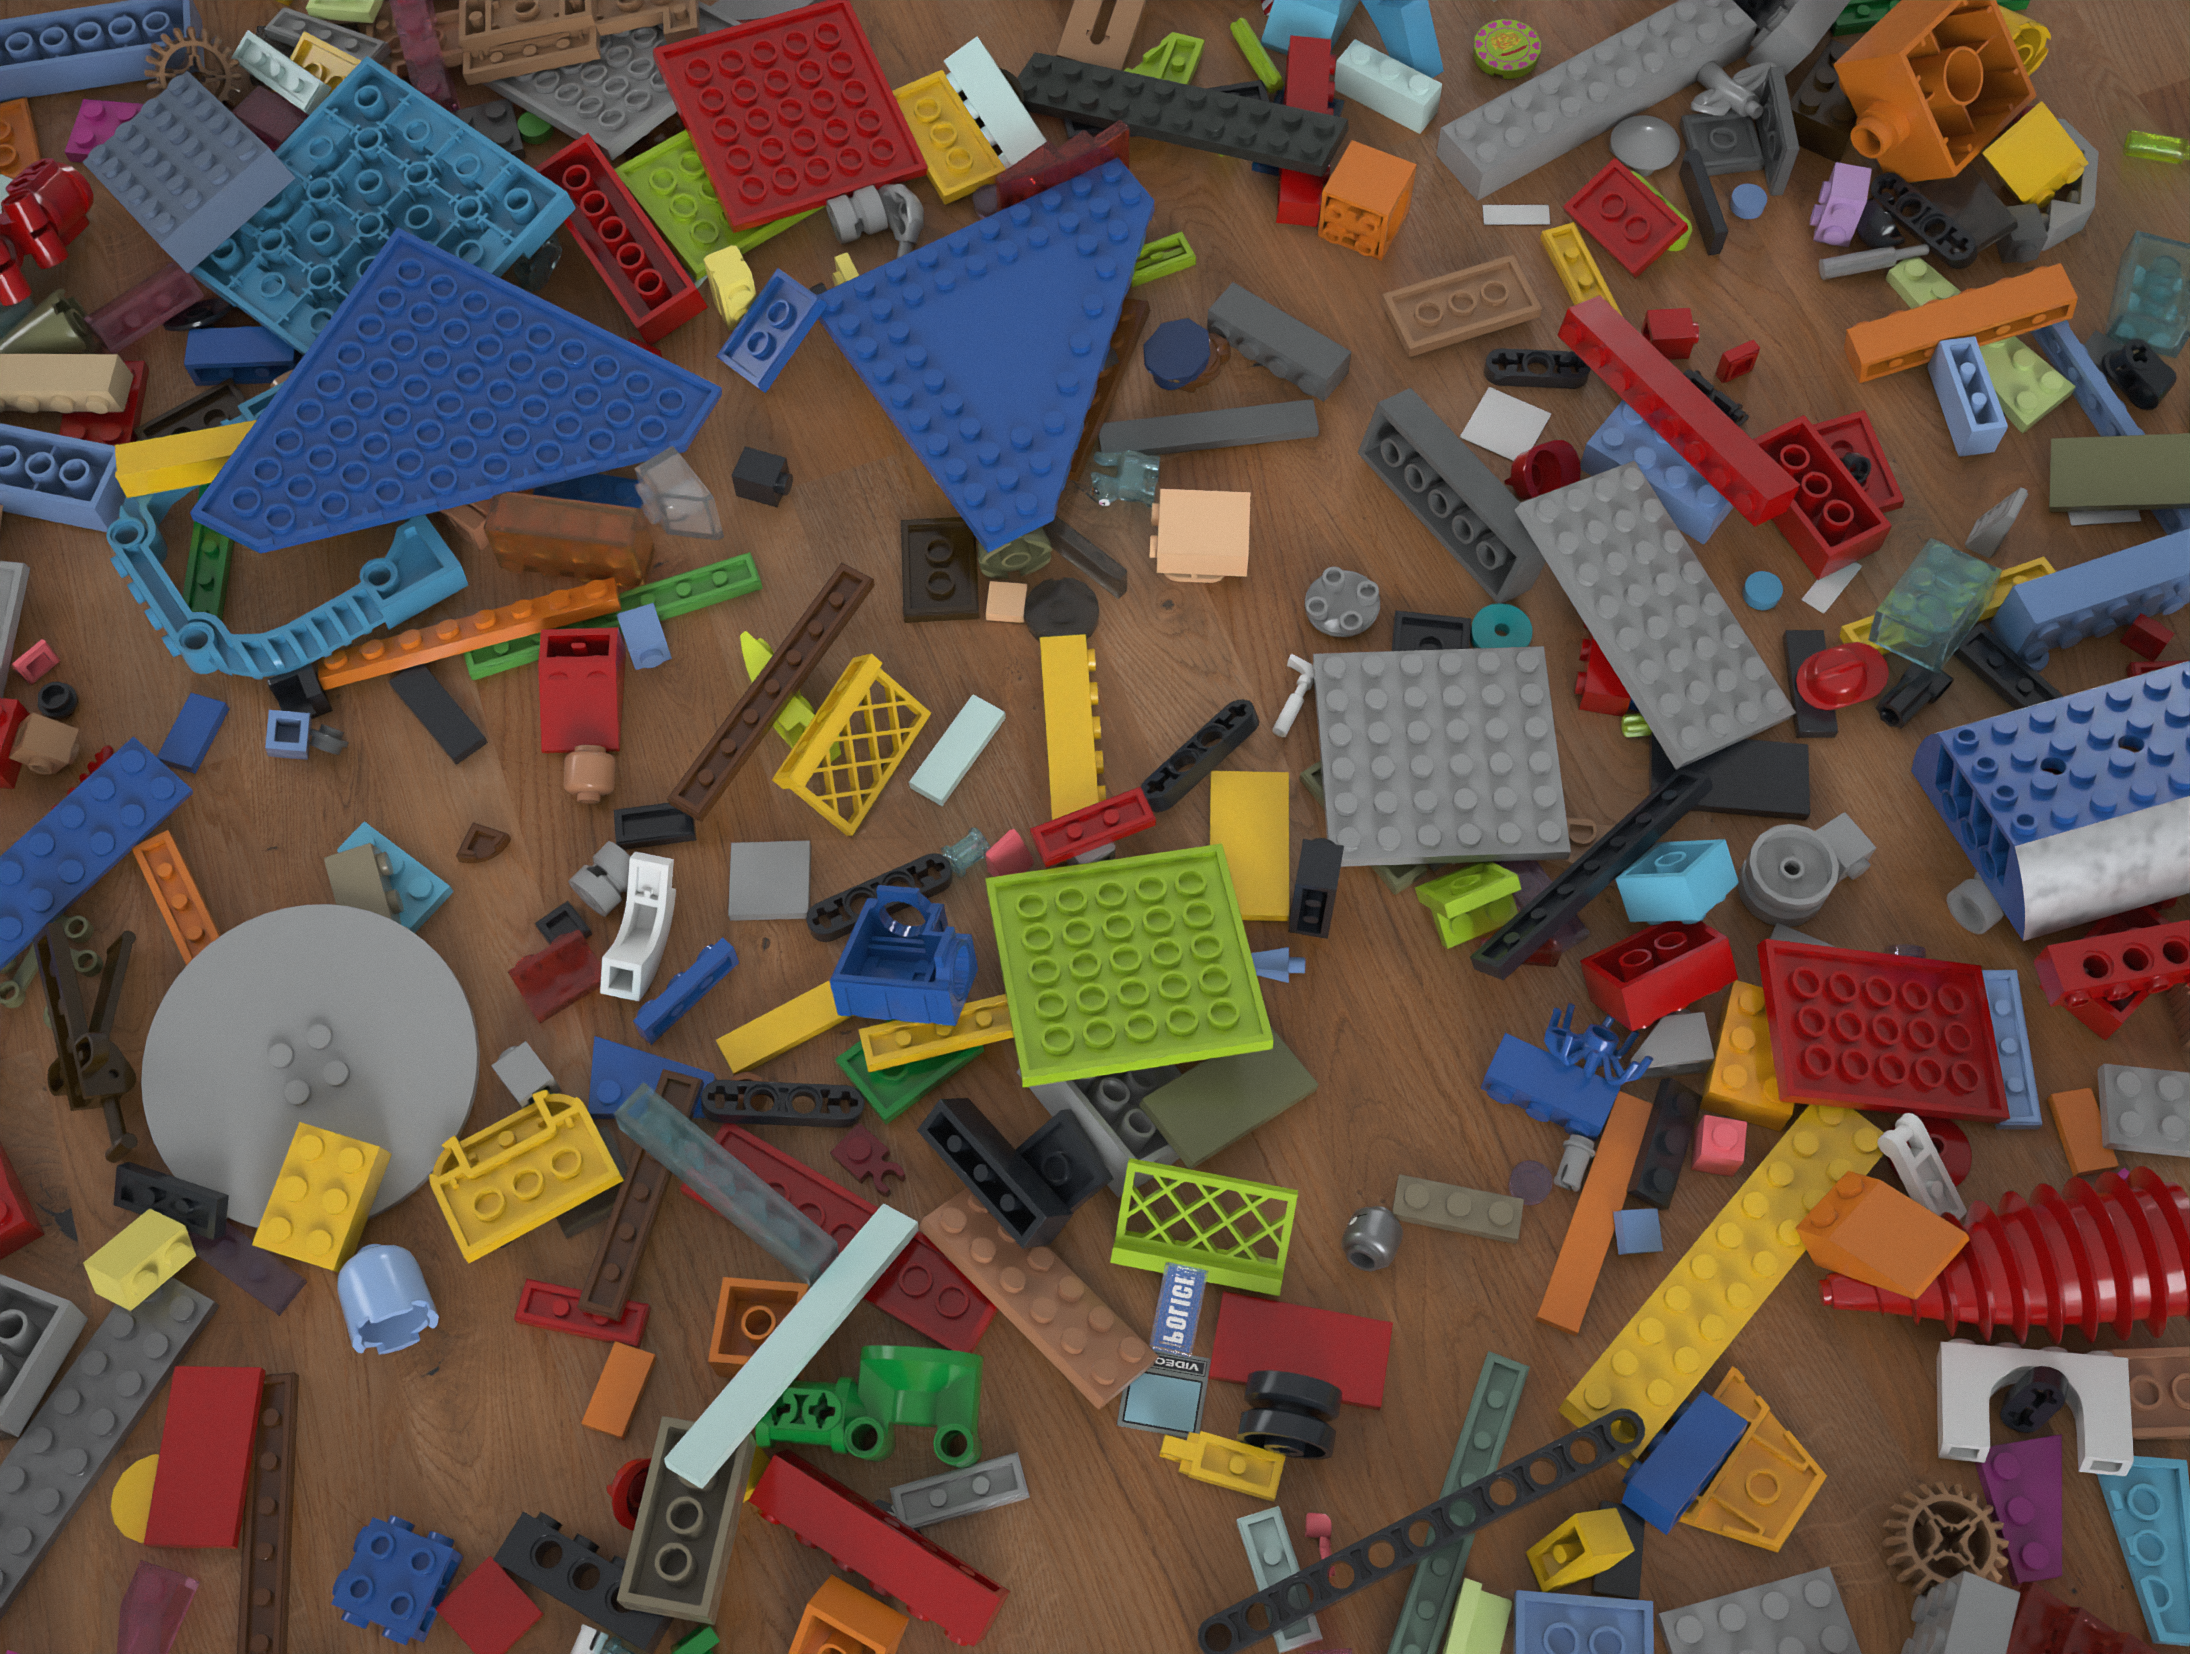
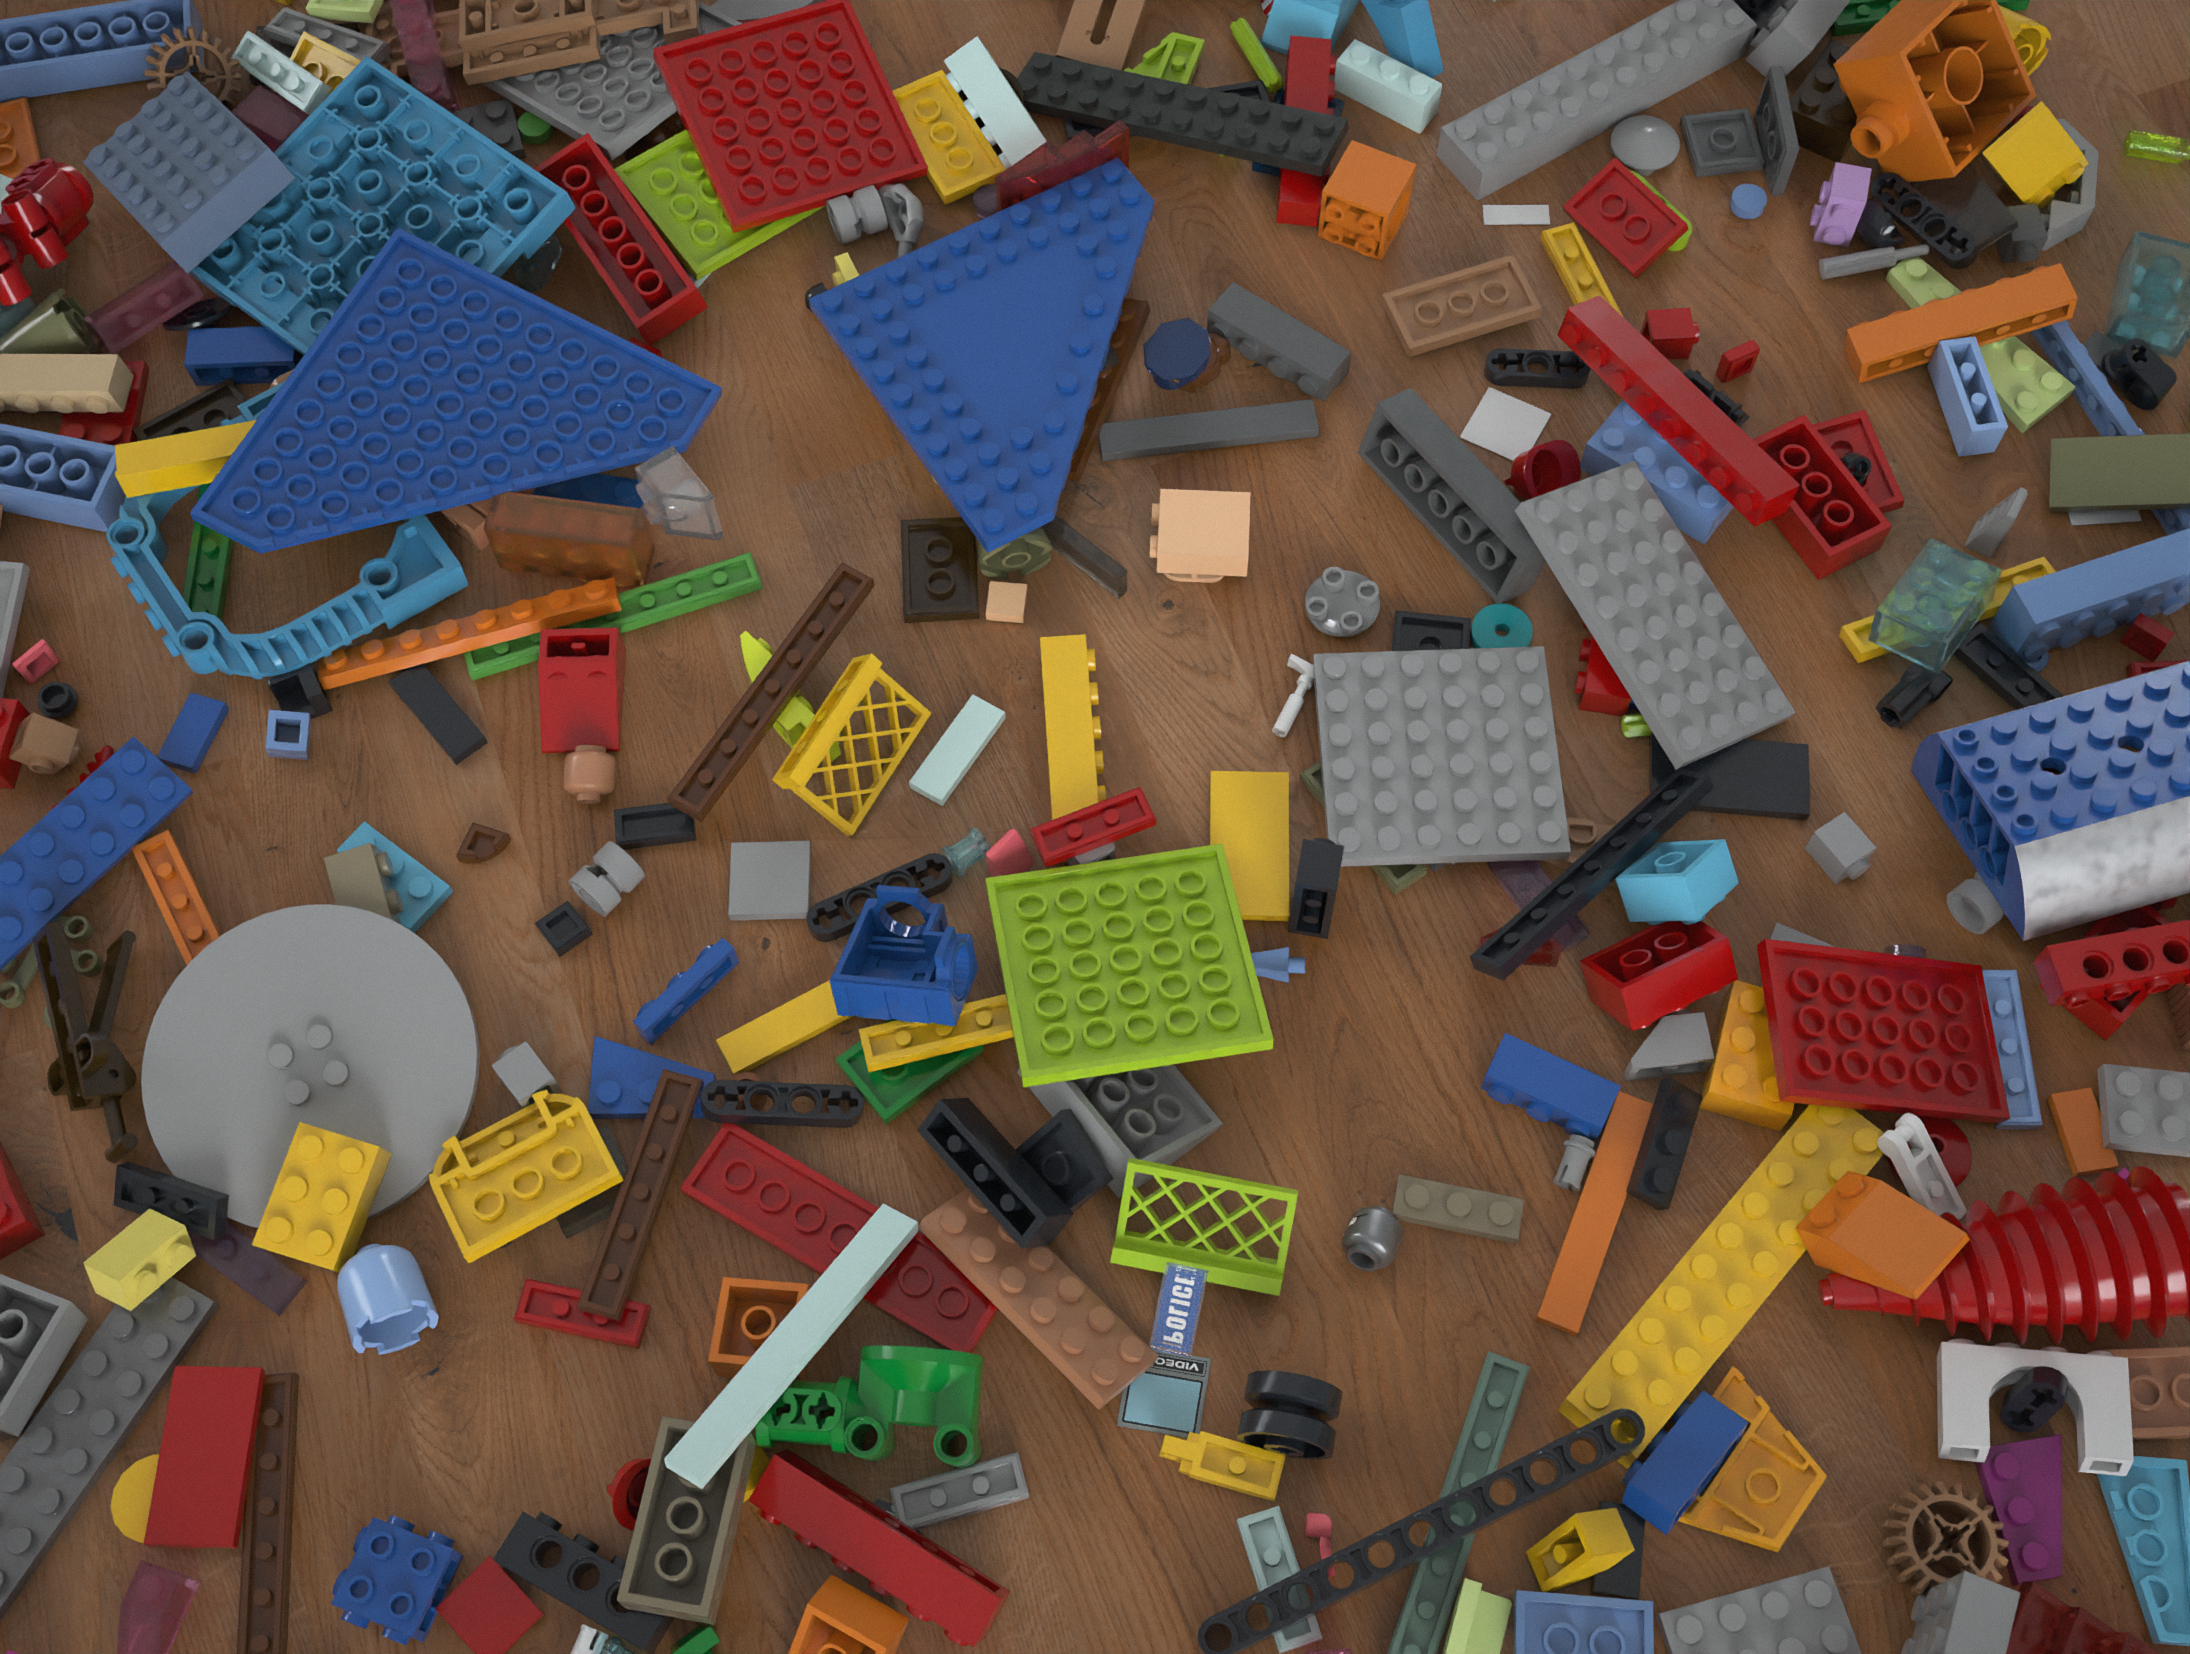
(96, 124): dark pink plate -> none
(328, 739): dark grey plate -> none
(557, 975): clear red bracket -> none
(619, 1390): orange tile -> none
(644, 636): medium blue brick -> none
(647, 919): white arch -> none
(727, 1184): clear light blue brick -> none
(730, 284): light yellow brick -> none
(762, 477): black brick -> none
(771, 330): blue tile -> none
(864, 1156): dark red plate -> none
(1061, 609): clear smoke tile -> none
(1134, 480): clear light blue animal -> none
(1163, 263): lime tile -> none
(1226, 1099): olive tile -> none
(1231, 725): black beam -> none
(1303, 1341): red tile -> none
(1470, 901): lime bracket -> none
(1506, 48): lime tile -> none
(1530, 1182): tile -> none
(1595, 1046): blue animal -> none
(1638, 1231): medium blue tile -> none
(1703, 202): black tile -> none
(1719, 1145): coral brick -> none
(1731, 93): light grey plant -> none
(1762, 590): dark azure tile -> none
(1787, 875): light grey wheel -> none
(1807, 720): black tile -> none
(1827, 589): white sticker -> none
(1842, 676): red piece -> none

